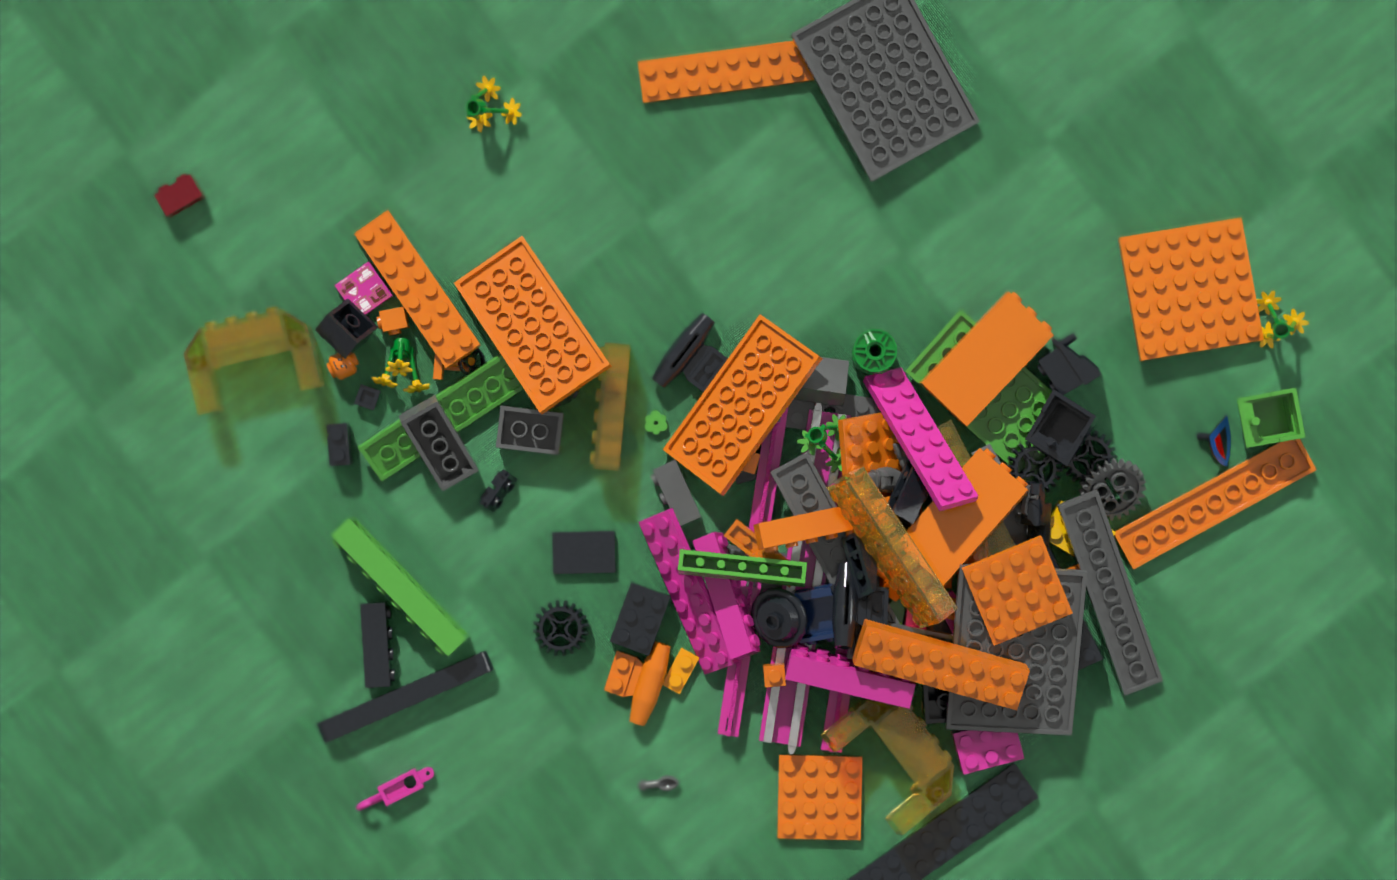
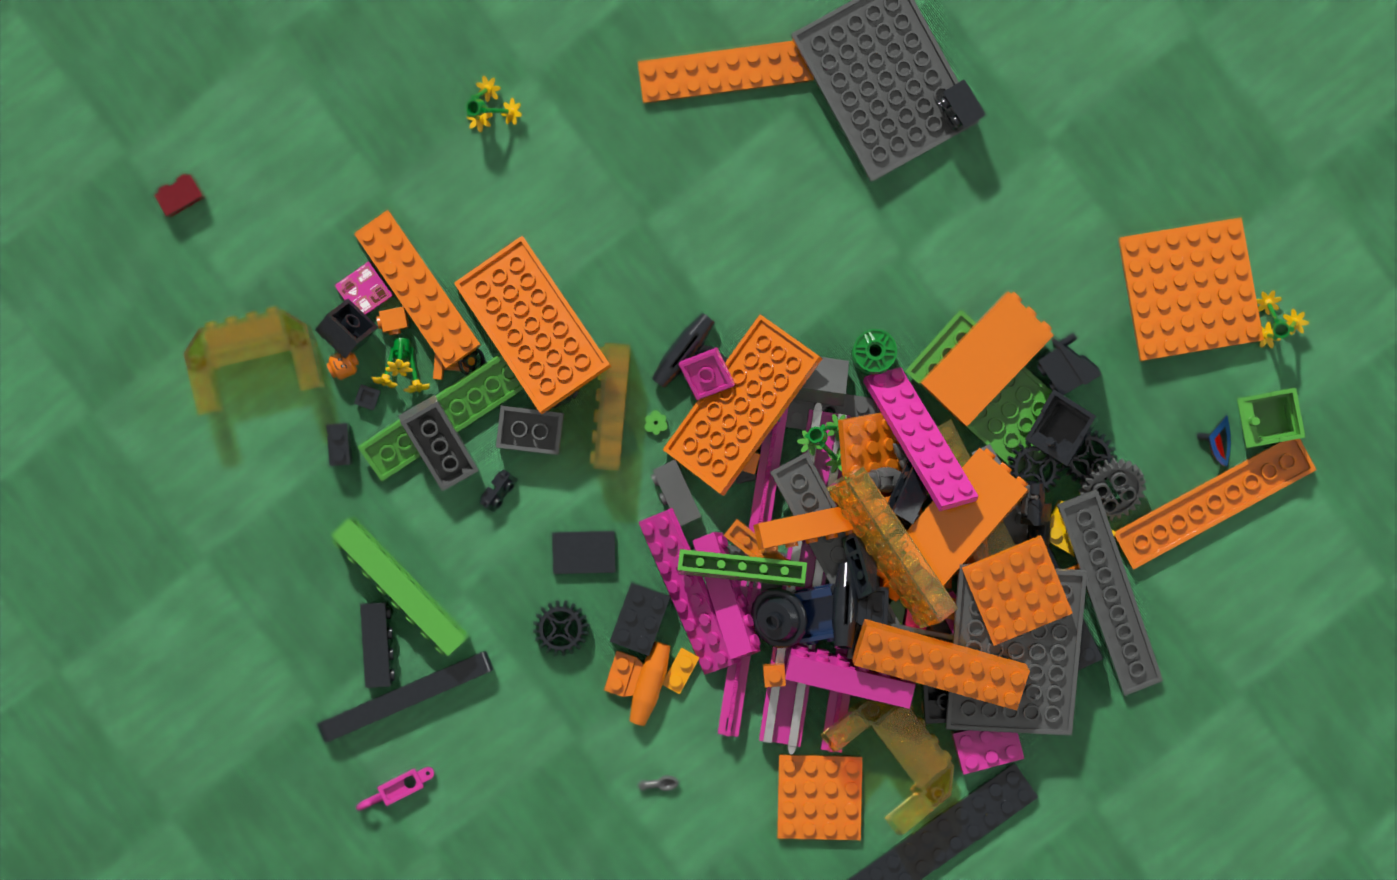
(706, 373): none -> dark pink tile
(960, 106): none -> black brick

